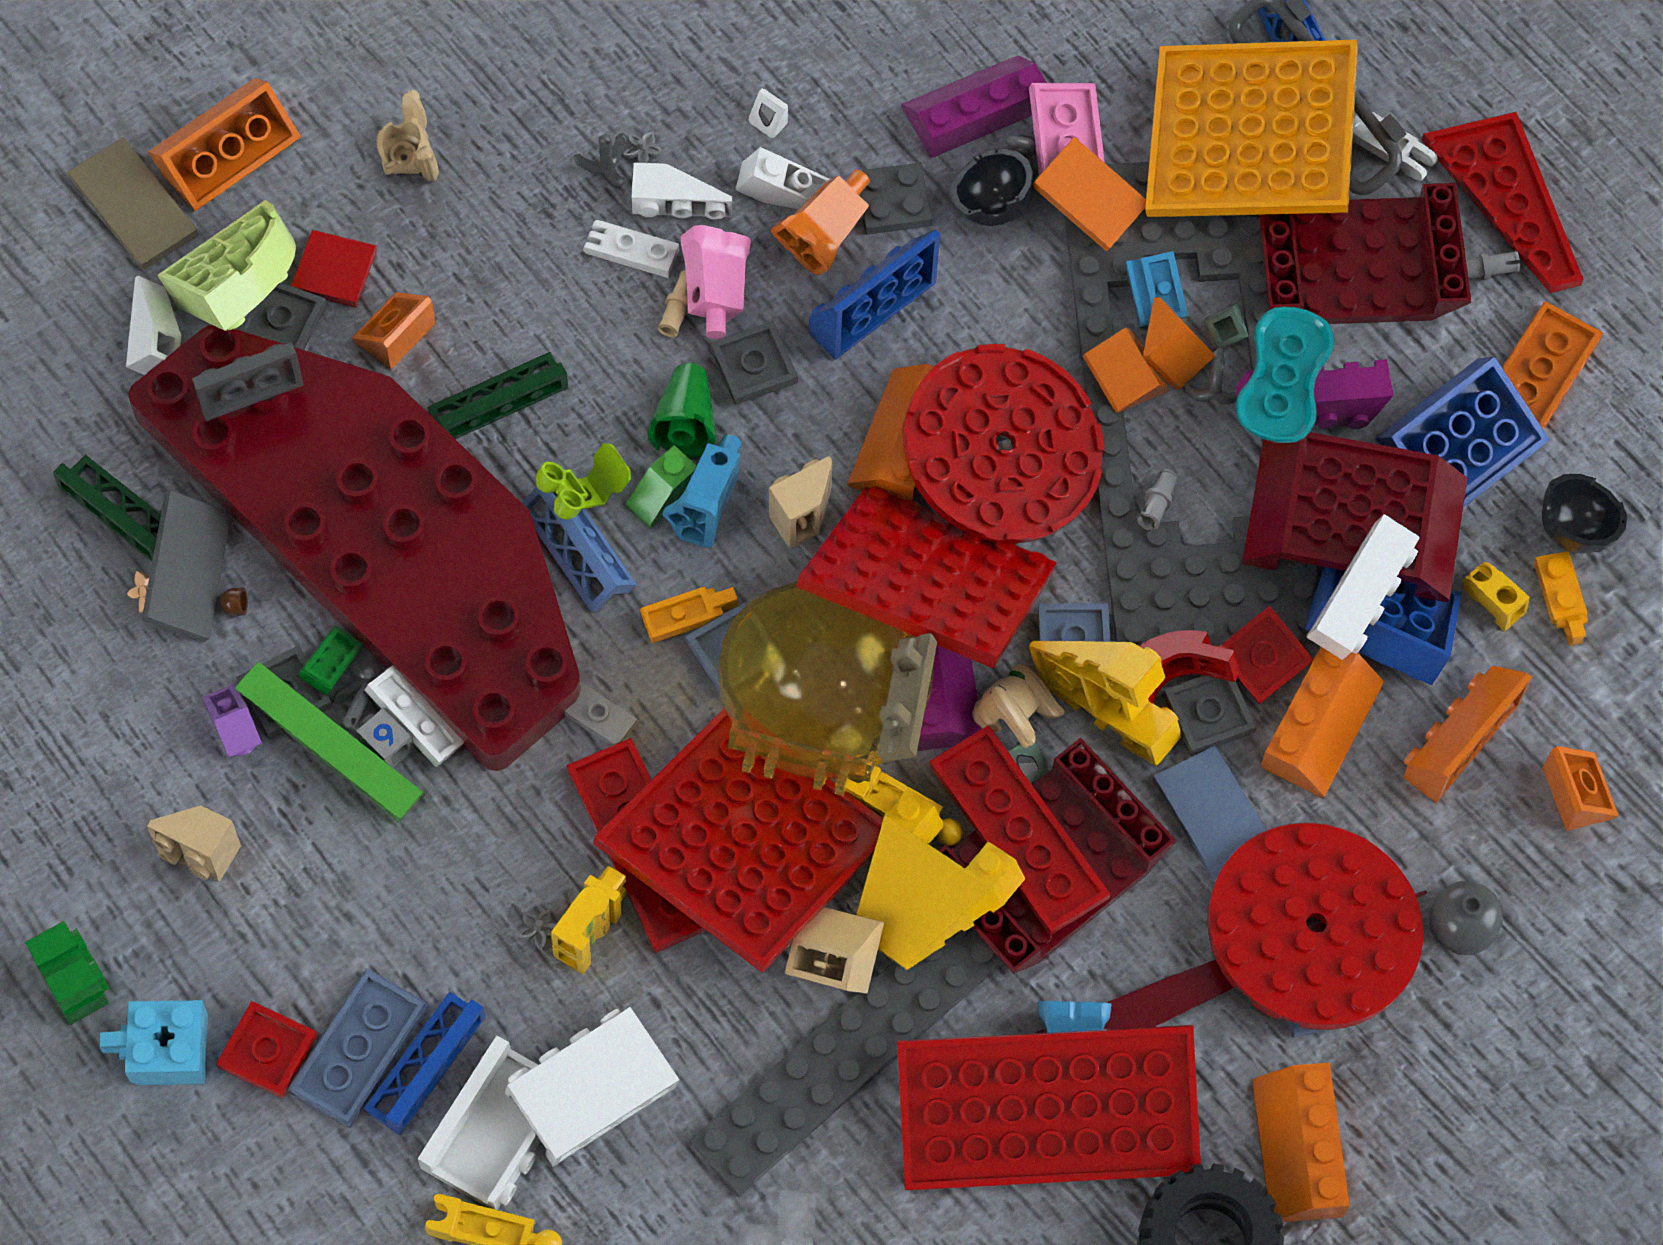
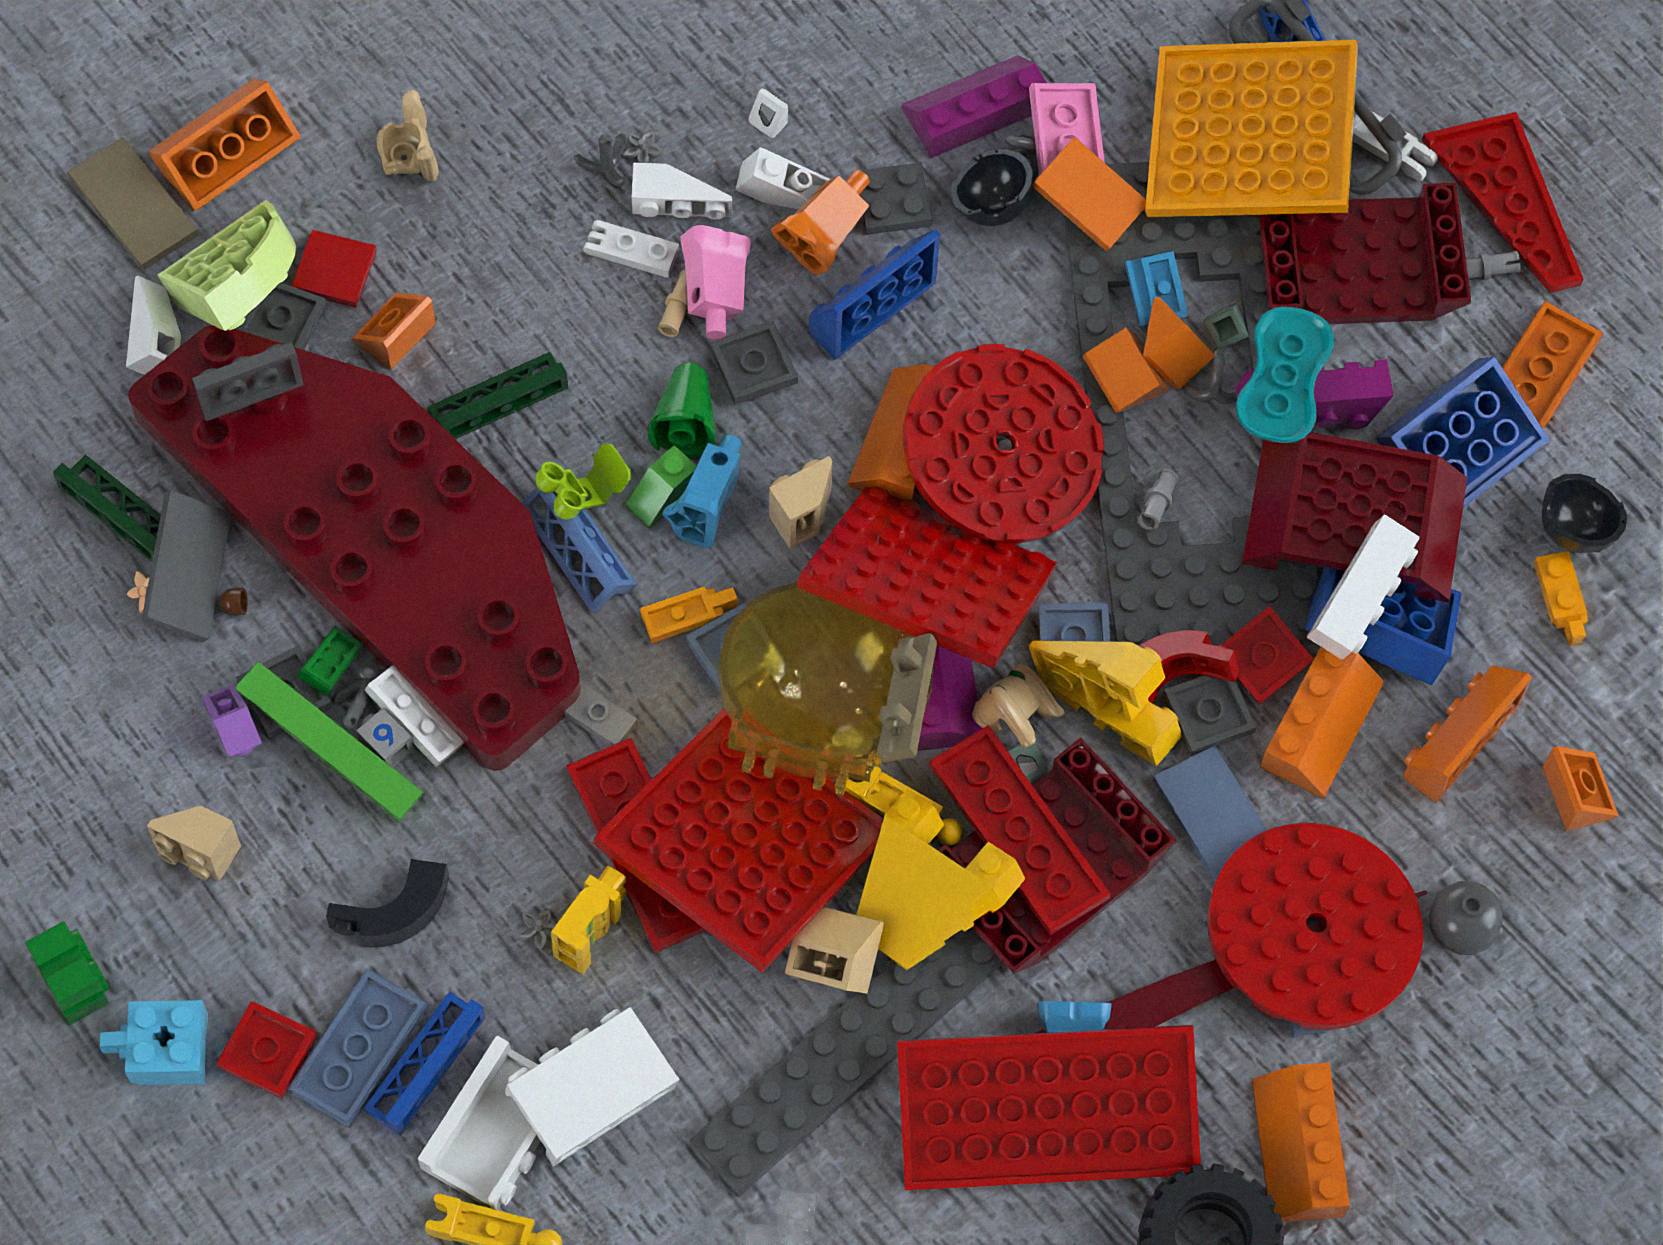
(401, 917): none -> black arch
(1496, 594): yellow leg -> none

